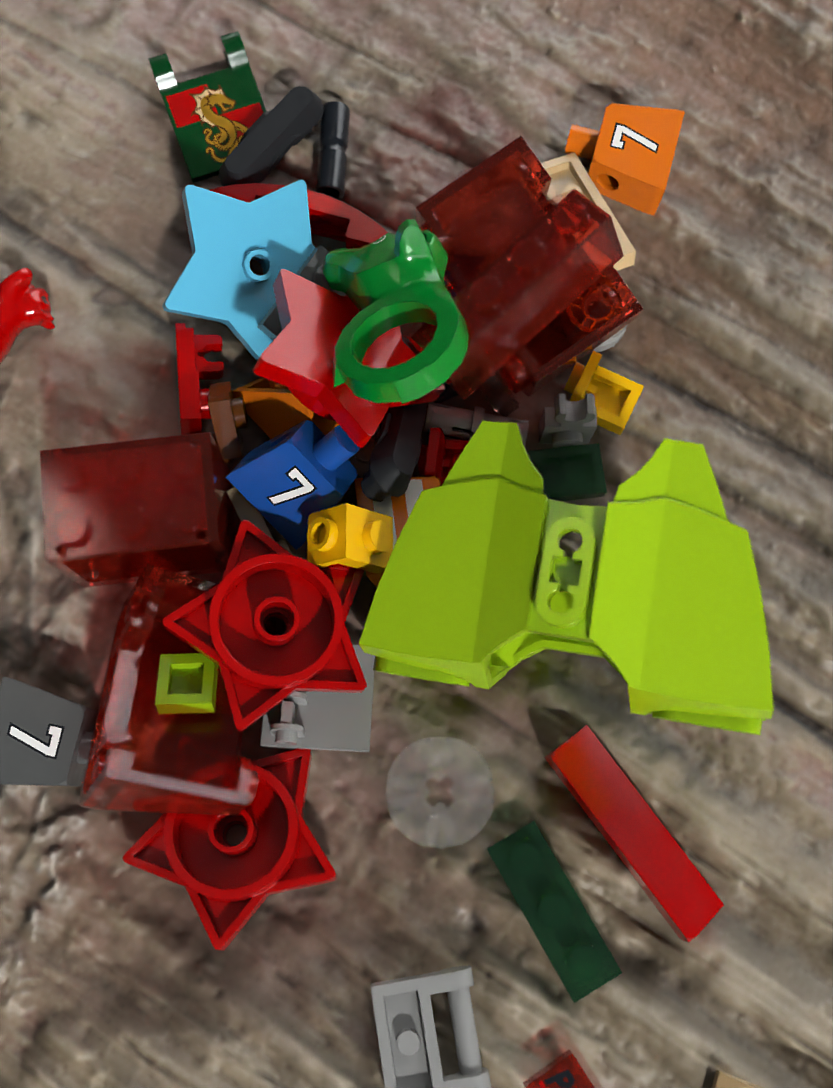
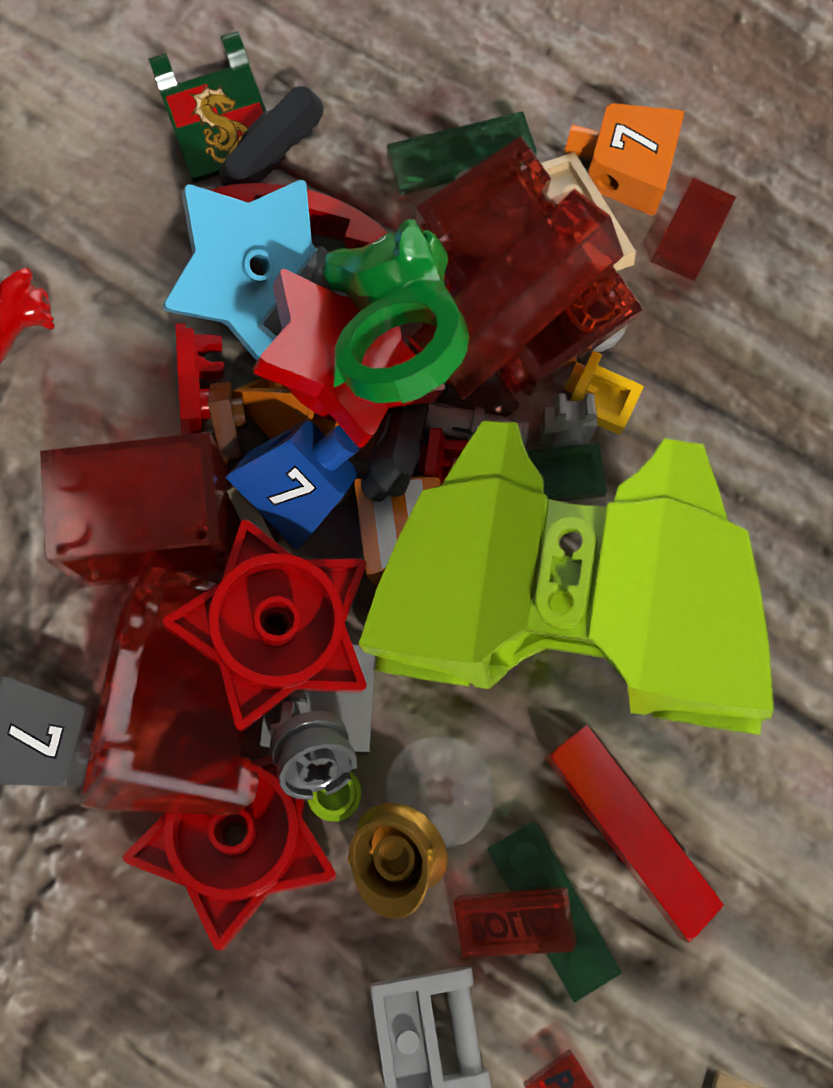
(186, 684): lime plate -> none
(312, 754): none -> dark grey wheel
(333, 145): black piece -> none
(339, 804): none -> lime plate
(350, 538): yellow bracket -> none
(396, 858): none -> pearl gold piece
(440, 156): none -> clear green plate
(515, 922): none -> clear red tile
(693, 229): none -> clear red tile

